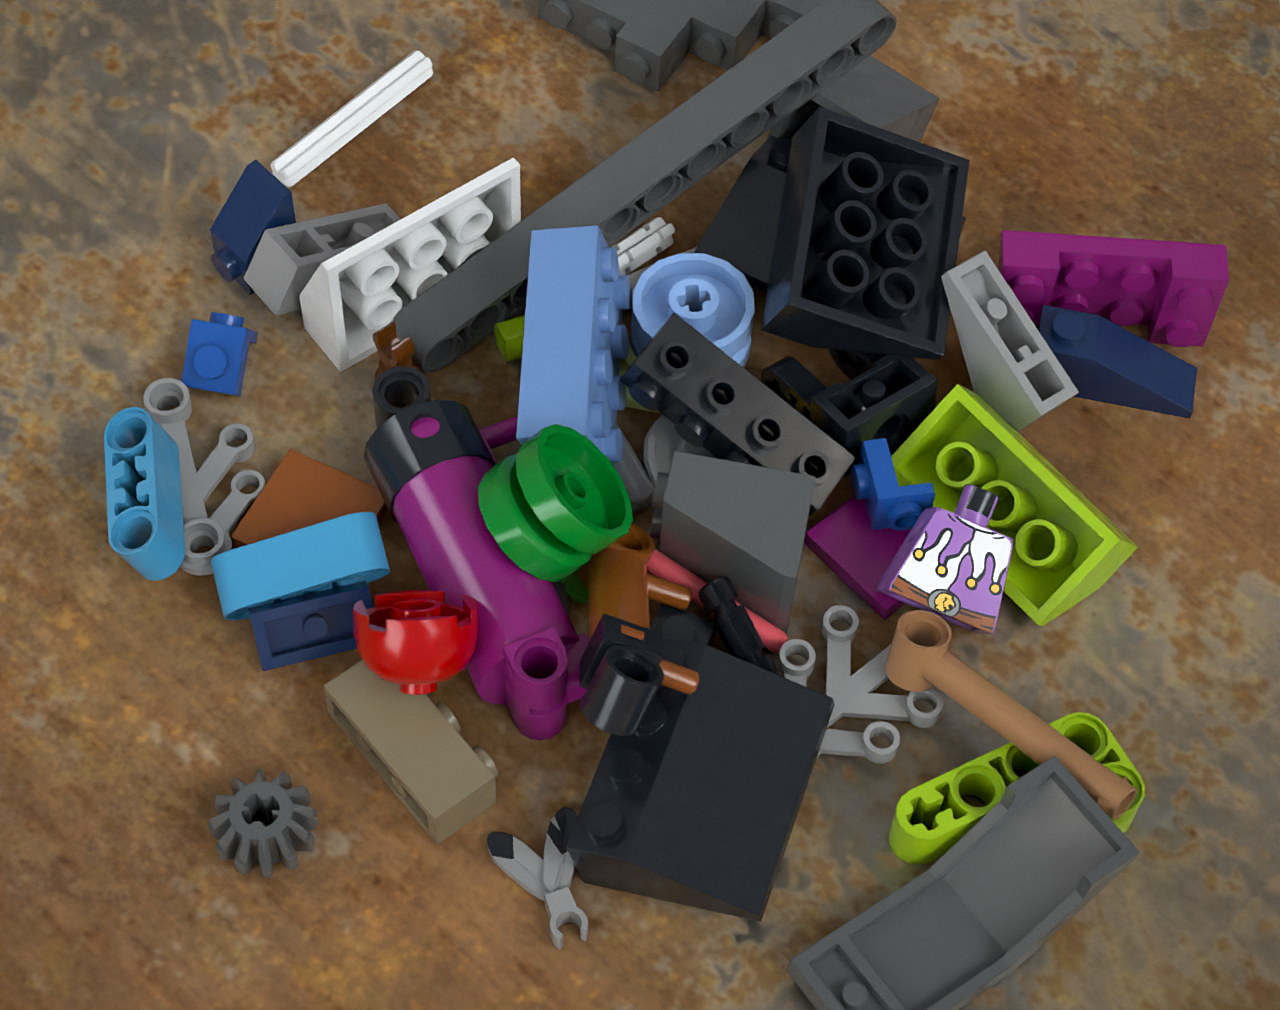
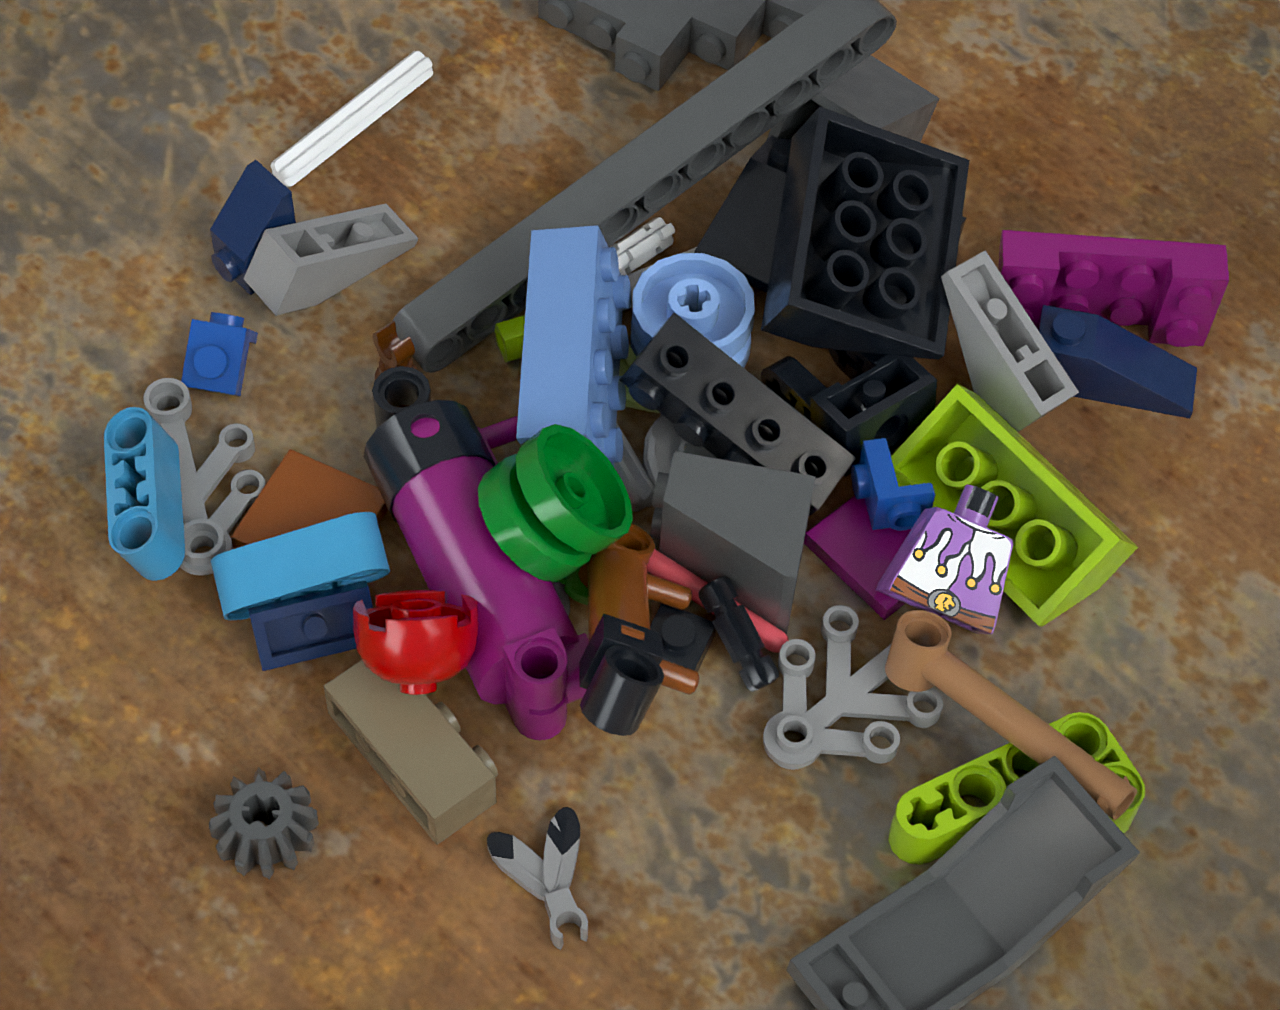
(383, 273): white slope -> none
(704, 787): black slope -> none

